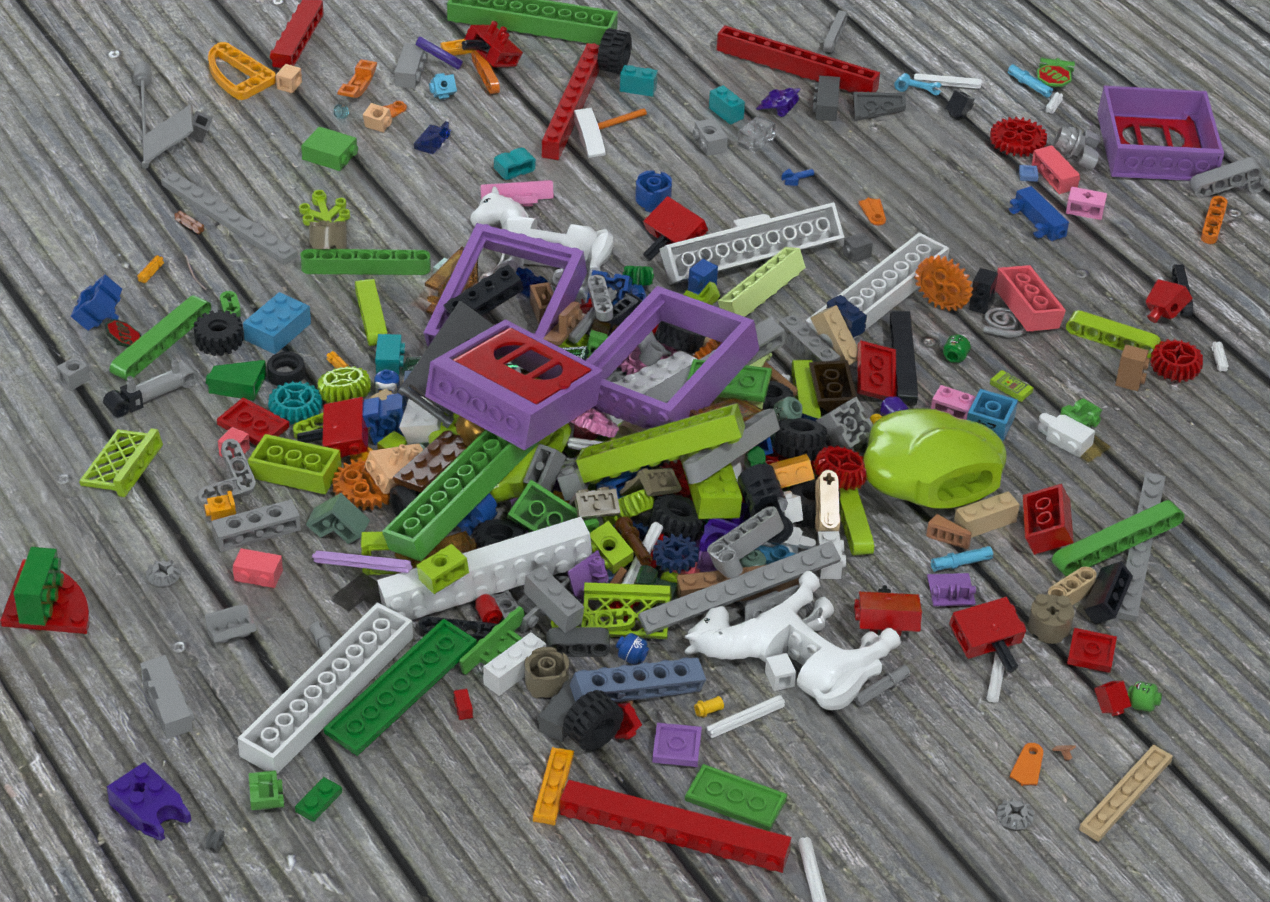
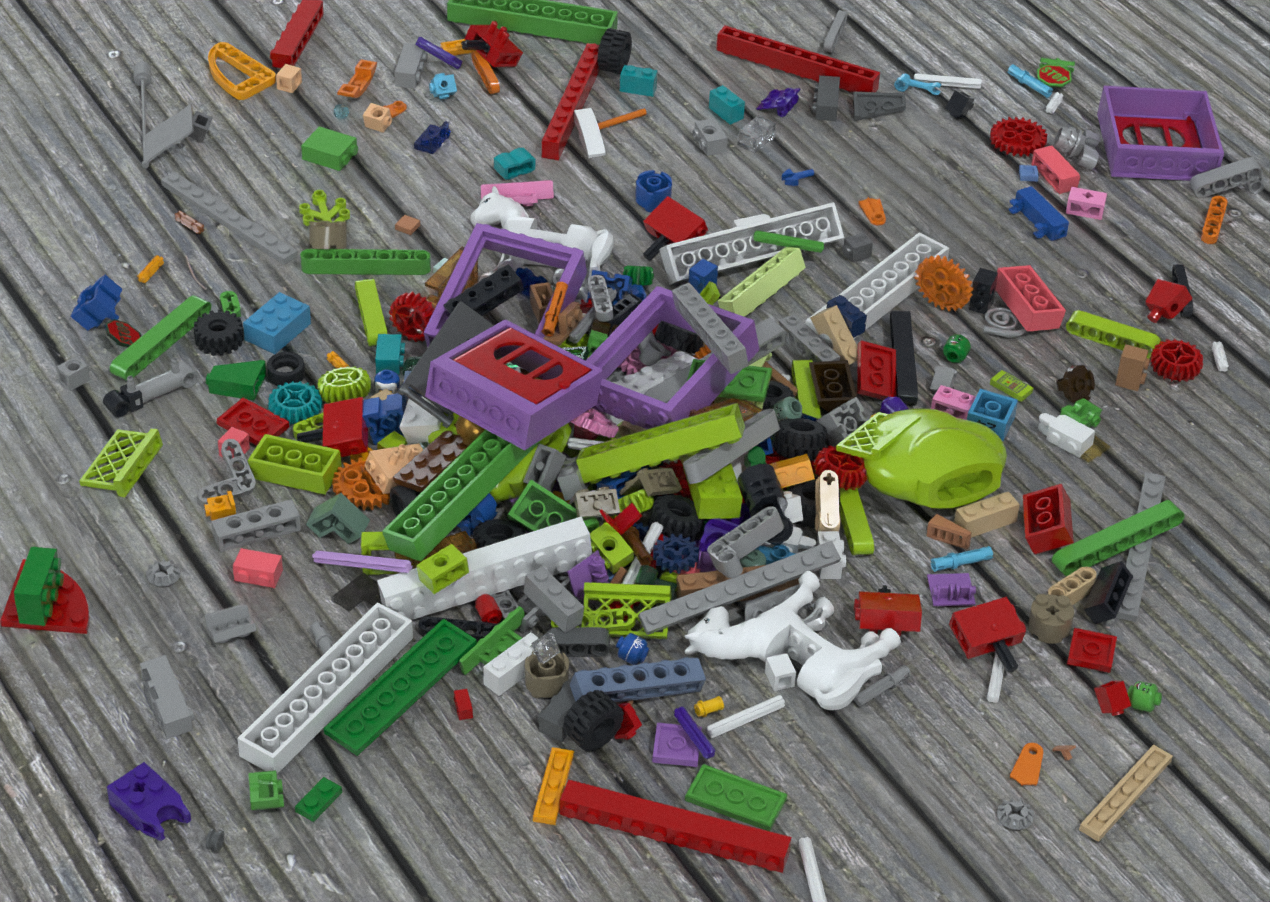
(407, 225): none -> nougat tile
(411, 315): none -> red gear
(545, 647): none -> clear tile
(554, 310): none -> orange pin
(624, 519): none -> red bracket
(694, 732): none -> dark purple axle
(710, 328): none -> light grey brick
(788, 241): none -> bright green axle
(877, 448): none -> lime fence
(943, 376): none -> light grey tile
(1076, 383): none -> dark brown tile

